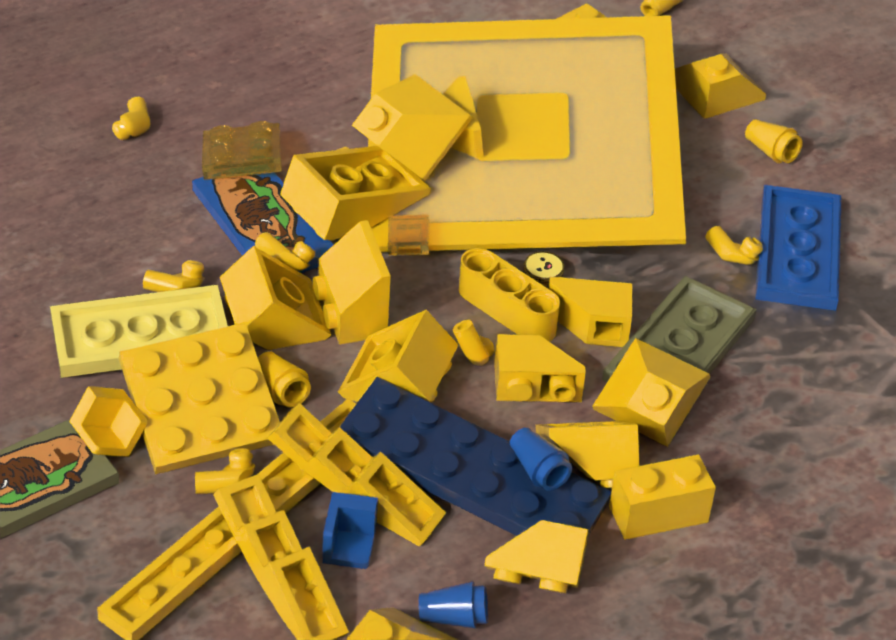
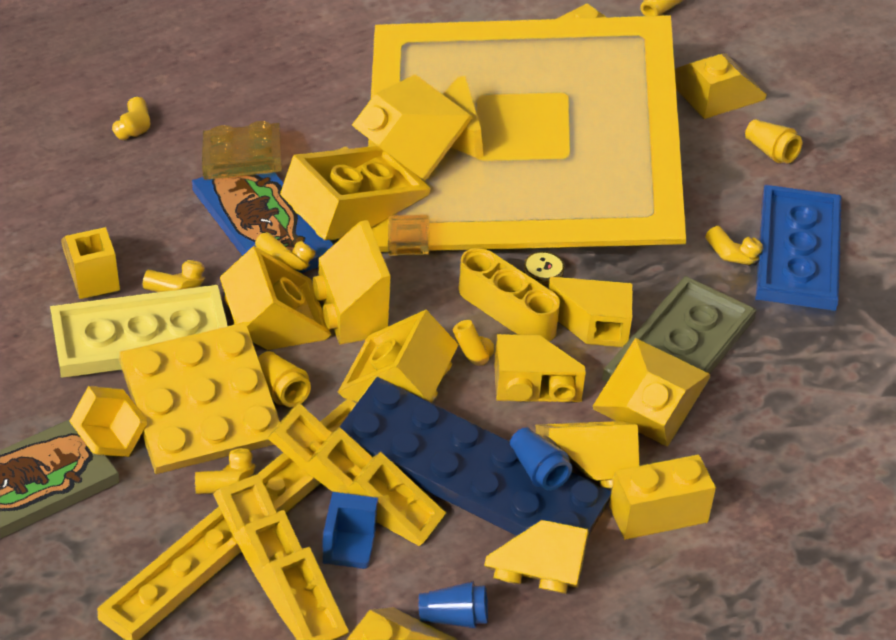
(91, 262): none -> yellow slope

